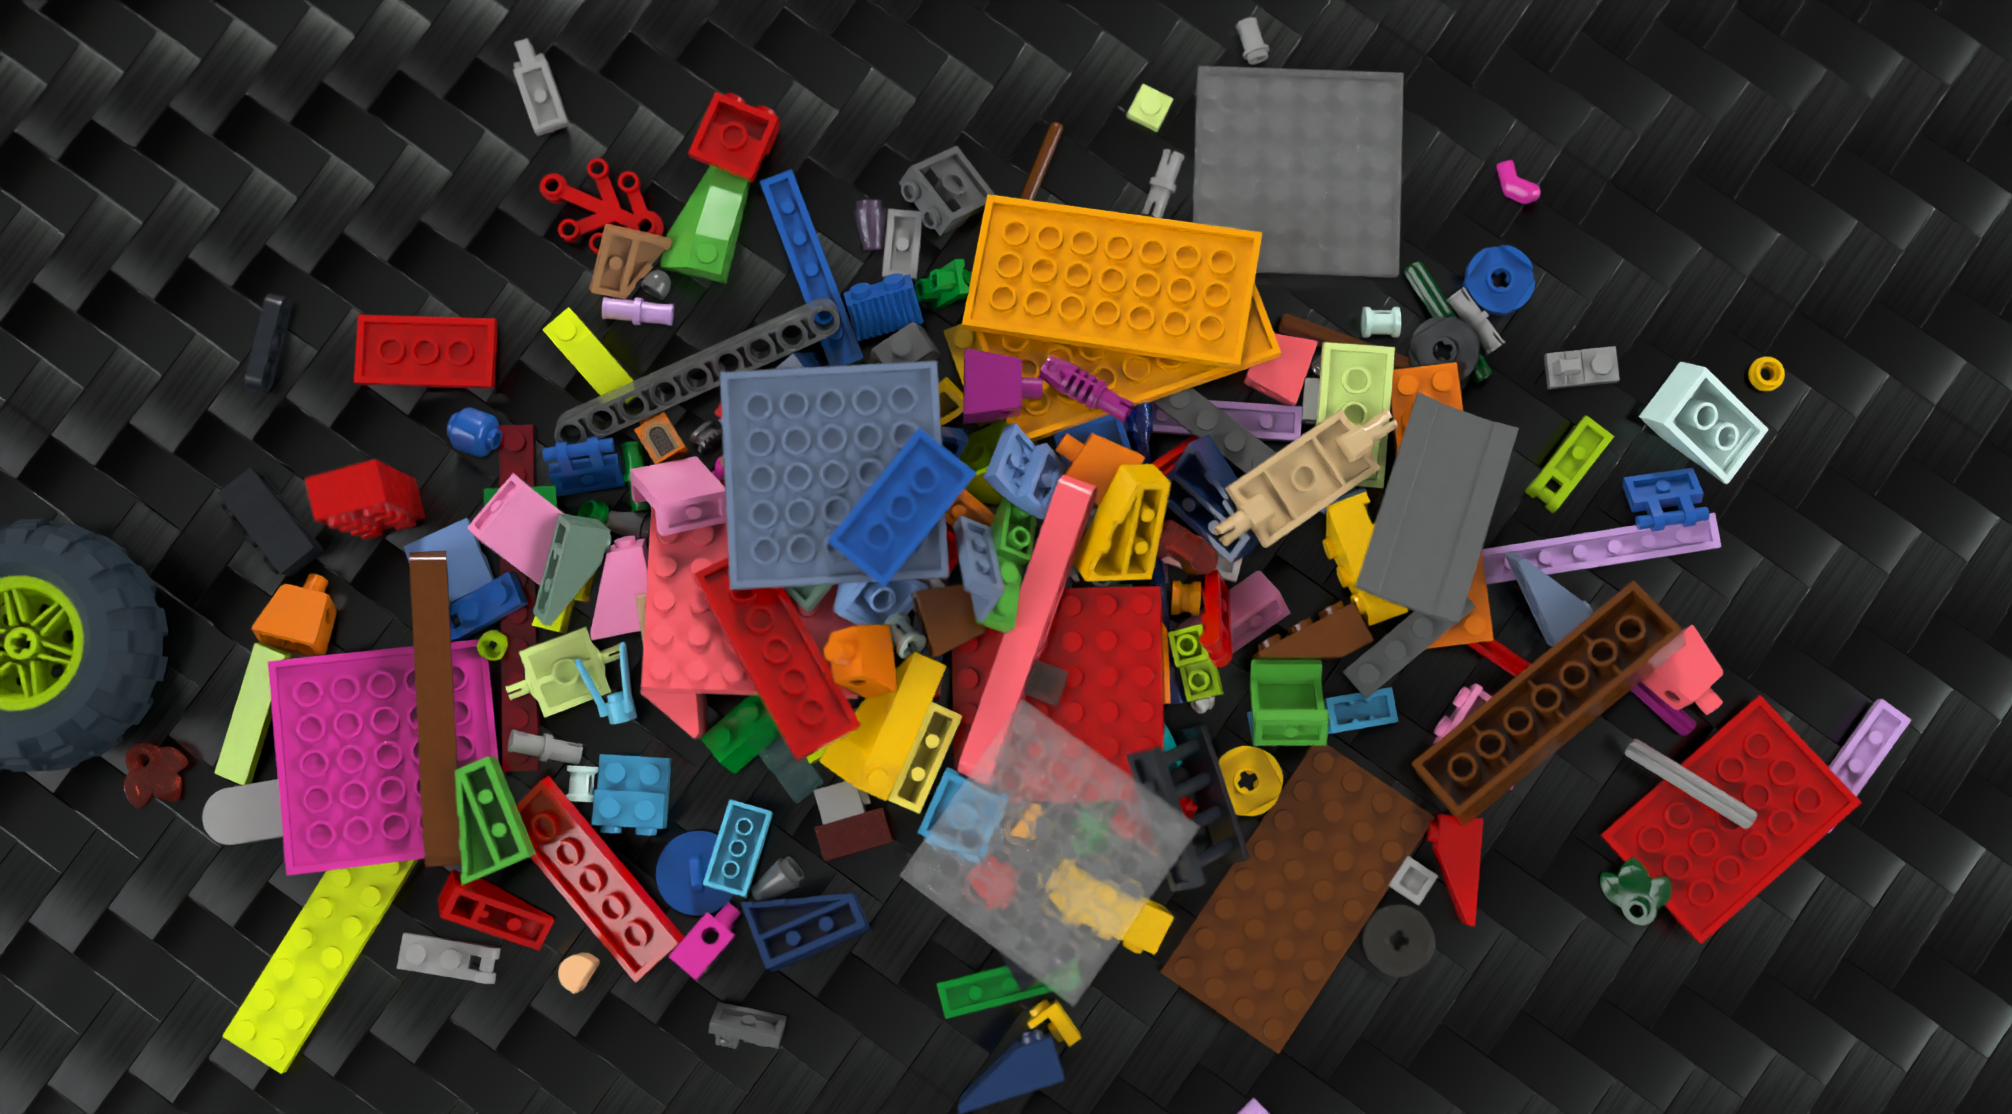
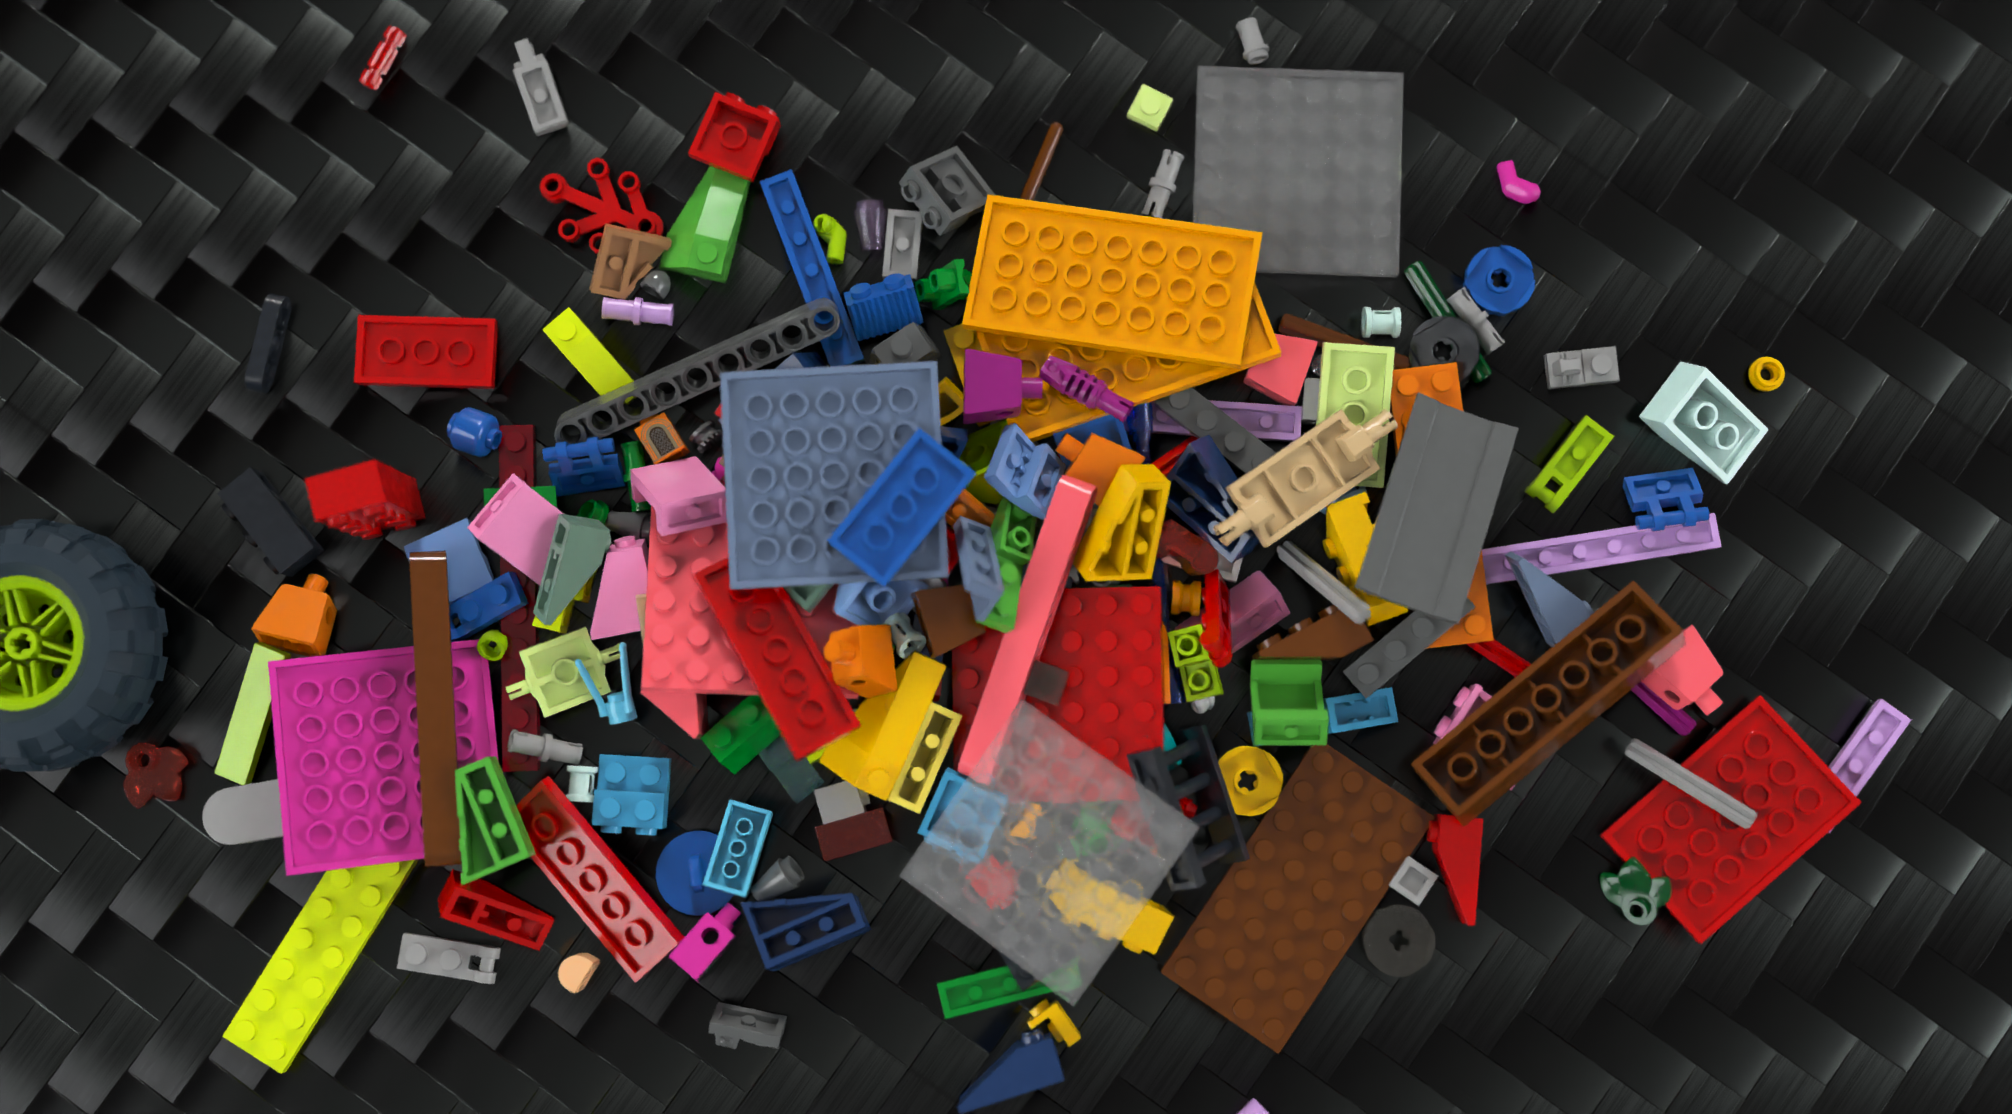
(382, 57): none -> axle
(833, 235): none -> lime arm
(1324, 582): none -> light grey axle

